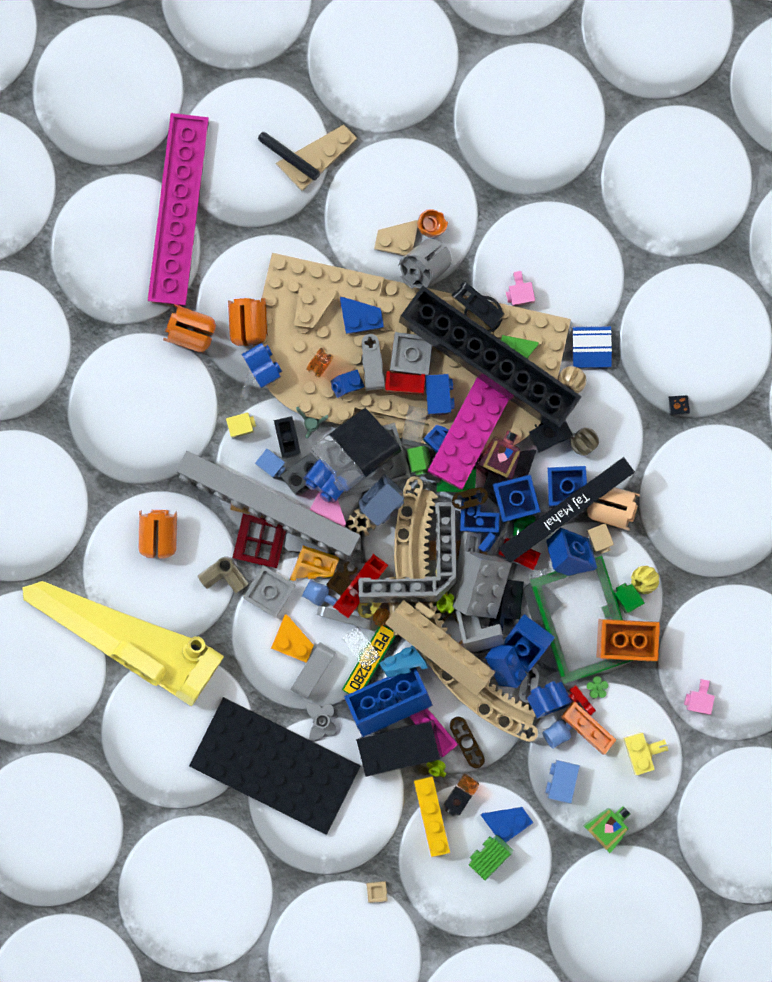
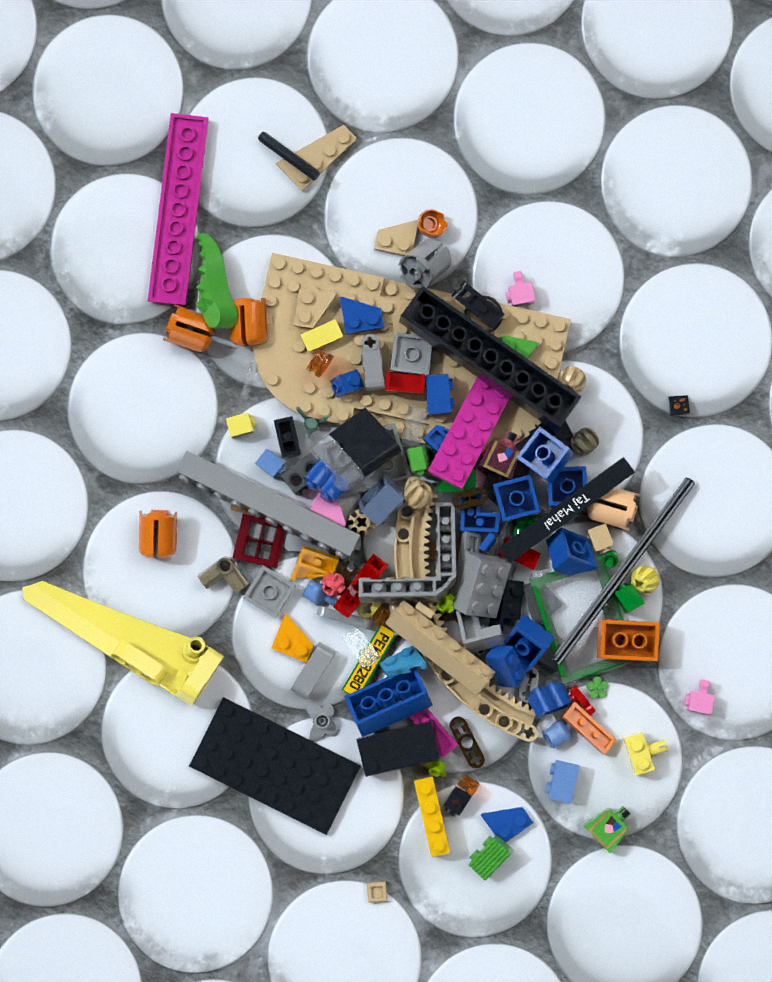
(214, 294): none -> bright green animal
(261, 365): blue brick -> none
(322, 335): none -> light yellow tile
(333, 584): none -> coral gear
(418, 494): none -> tan piece
(545, 455): none -> blue brick
(592, 346): slope -> none
(611, 558): none -> green cylinder
(623, 571): none -> axle

